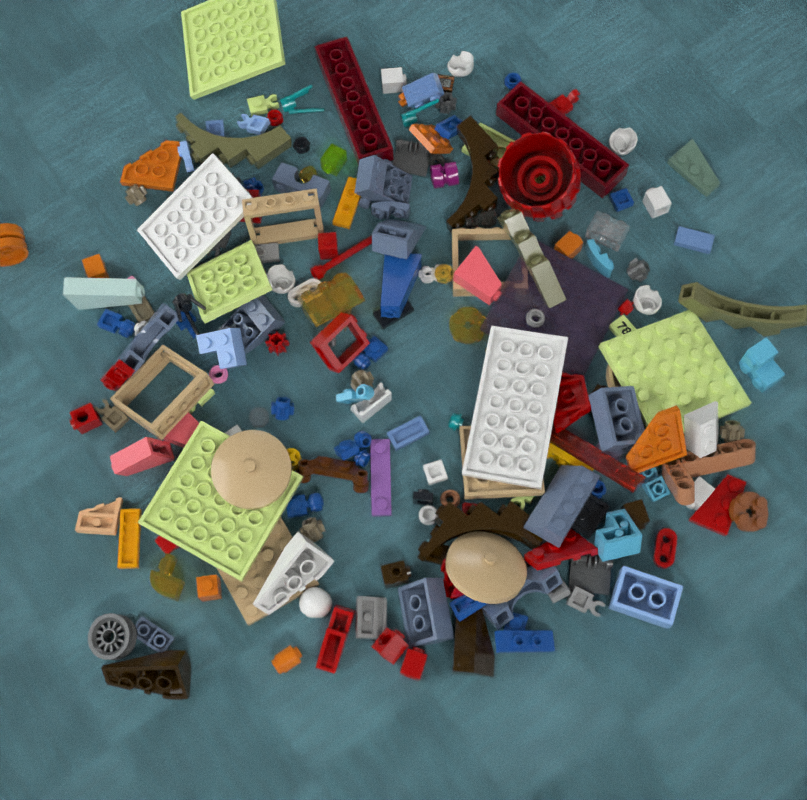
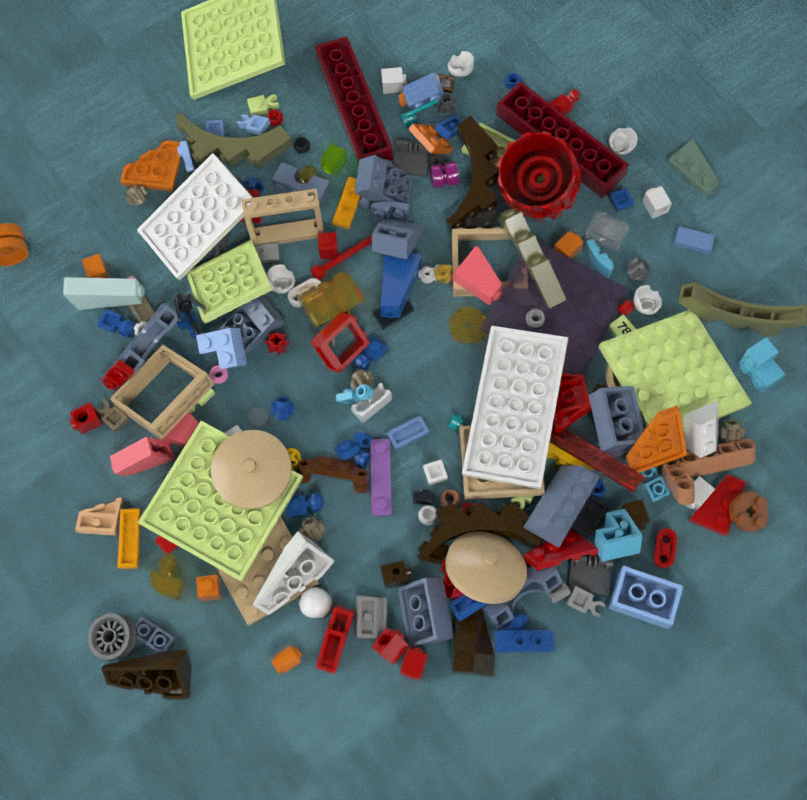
(288, 103): teal plant -> none

